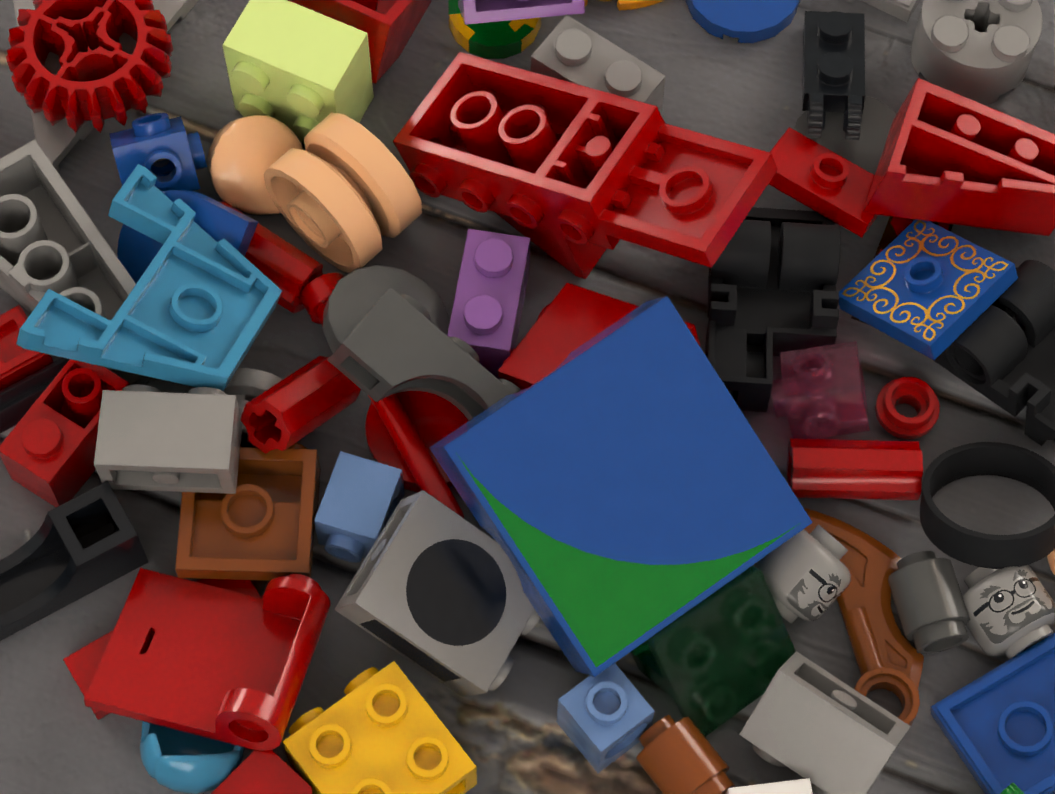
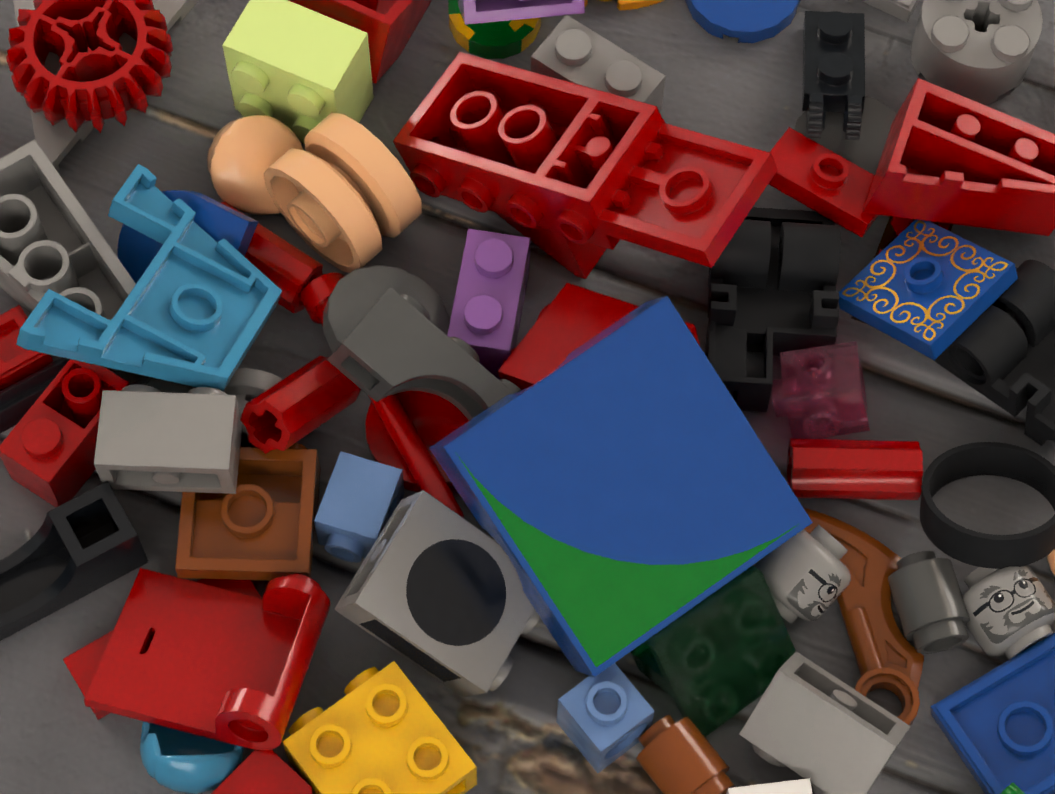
(158, 138): blue brick -> none
(912, 392): red plate -> none

